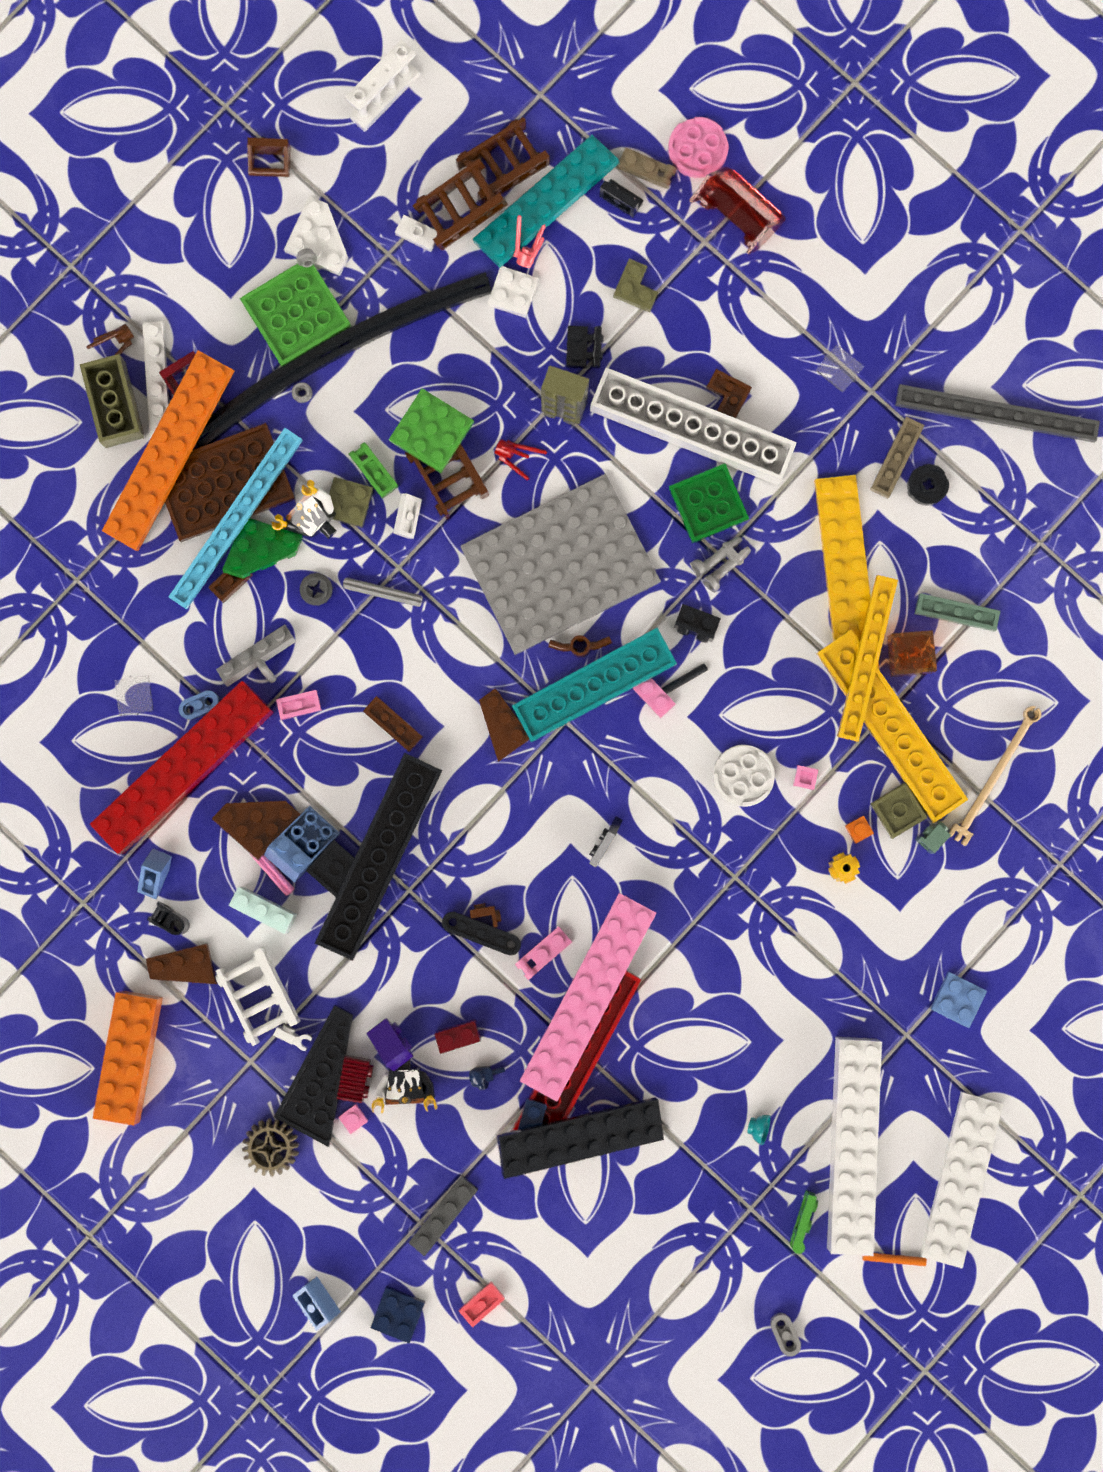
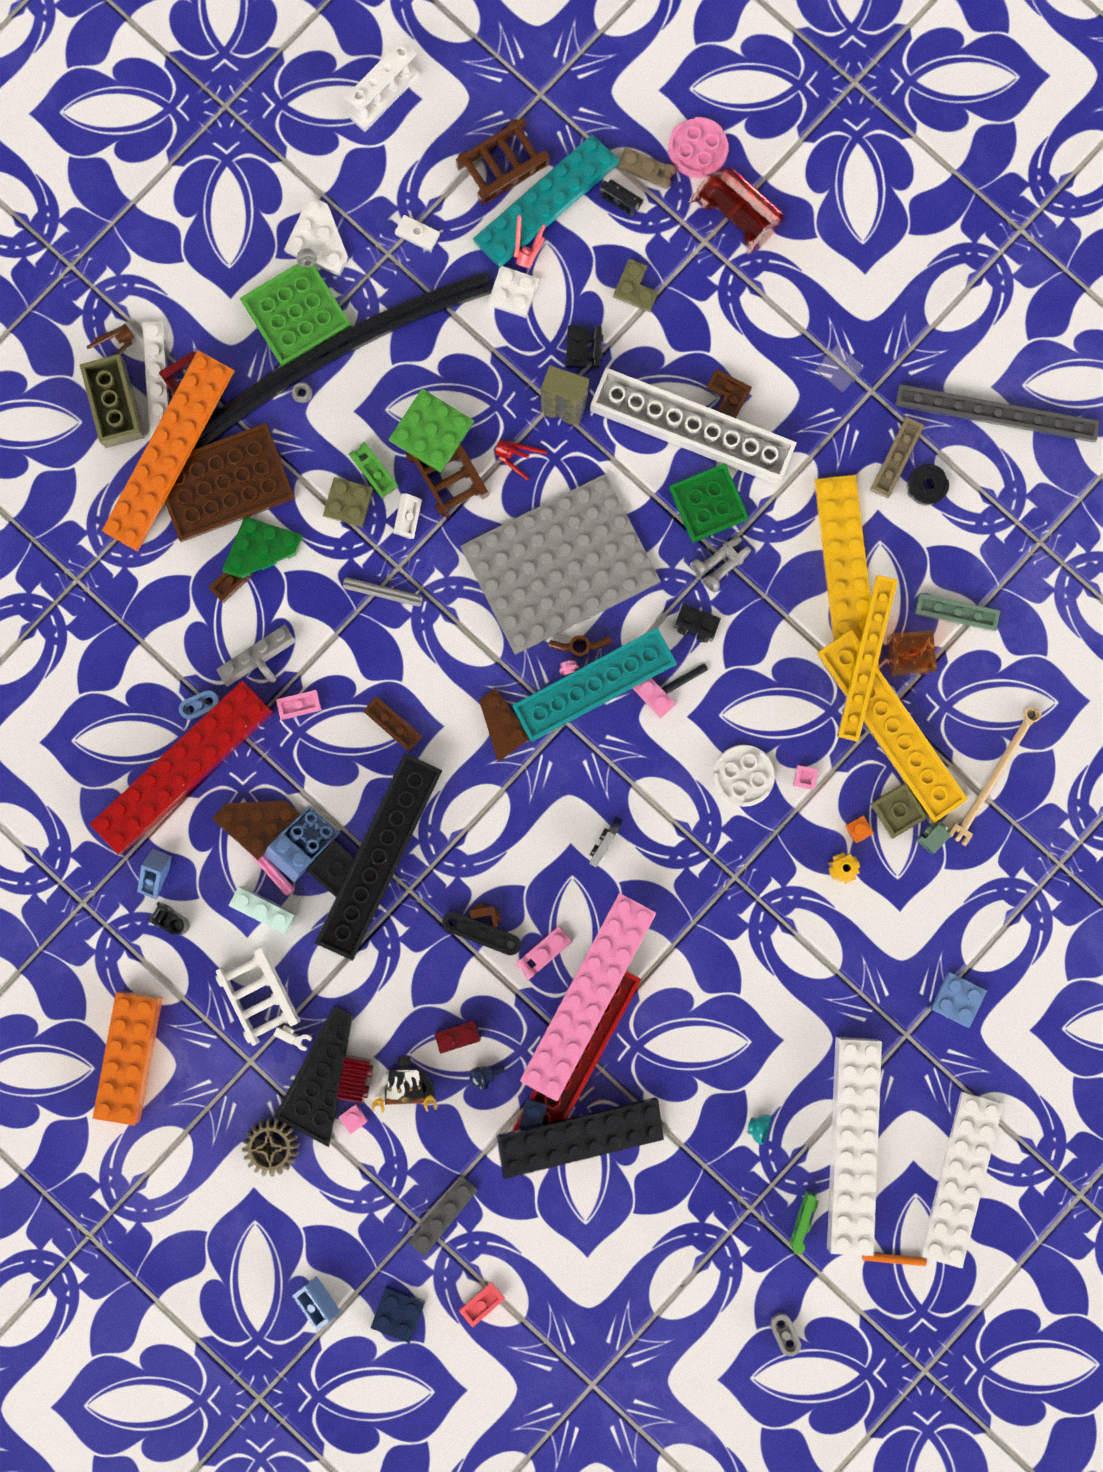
(133, 695): clear piece -> none
(183, 966): reddish brown wing -> none
(235, 518): medium azure plate -> none
(272, 147): reddish brown tile -> none
(310, 514): torso -> none
(312, 580): dark grey gear -> none
(390, 1044): dark purple brick -> none
(477, 215): reddish brown fence -> none
(568, 668): none -> bright pink plate

